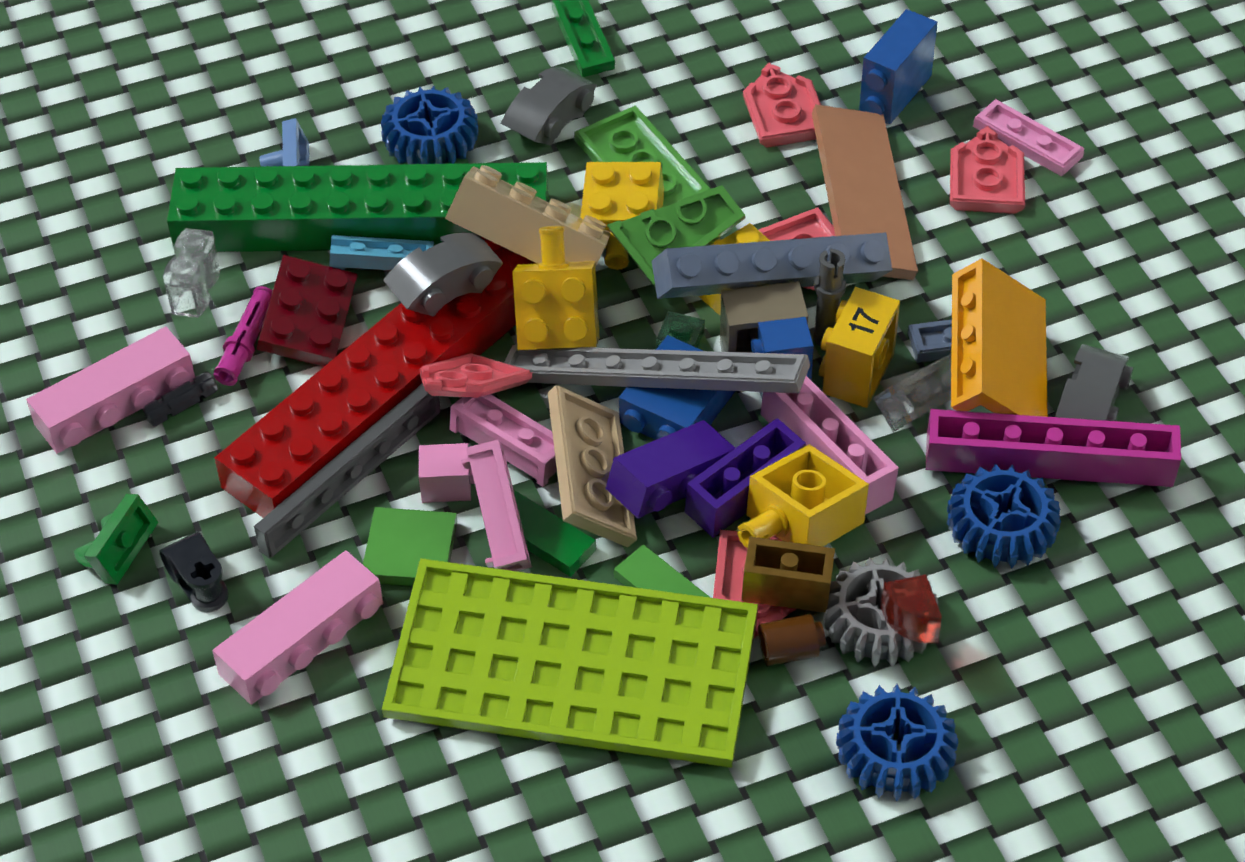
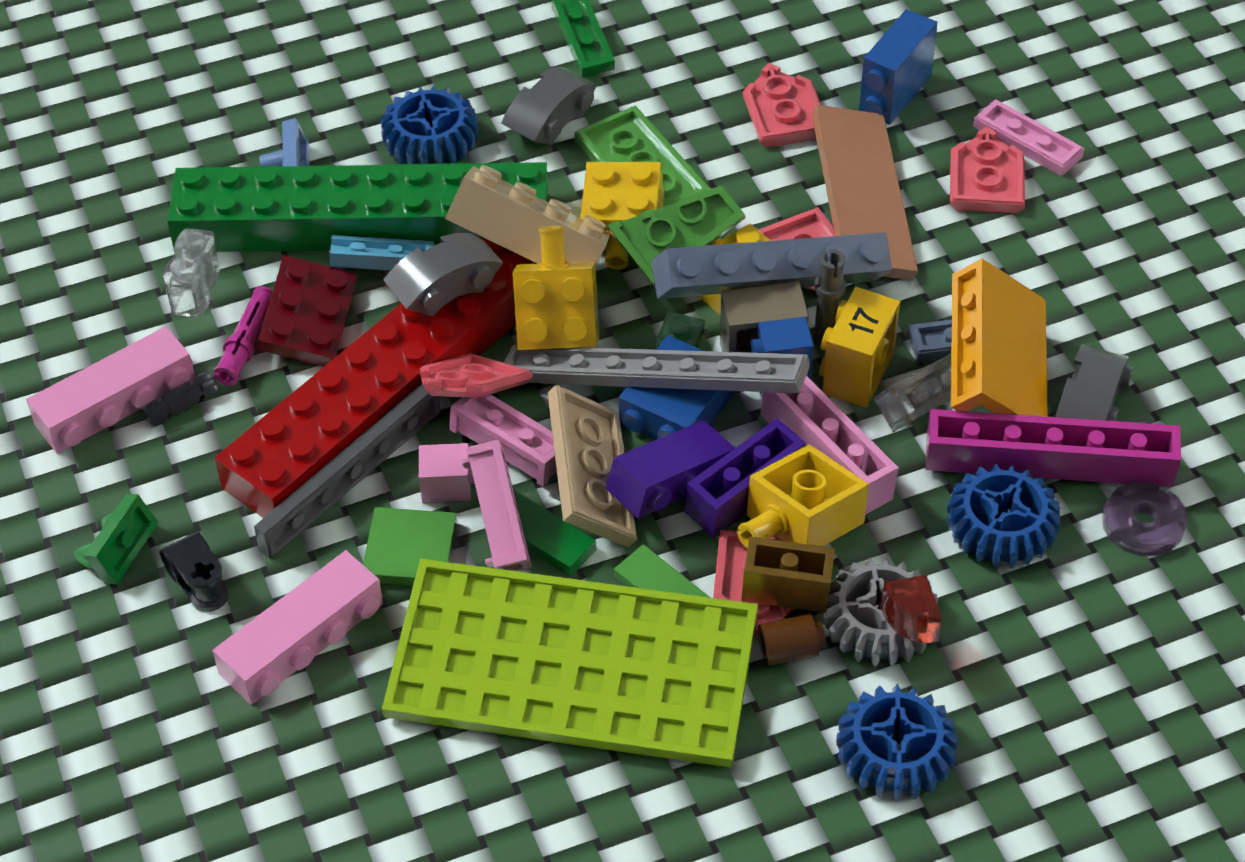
(1141, 537): none -> clear purple tile

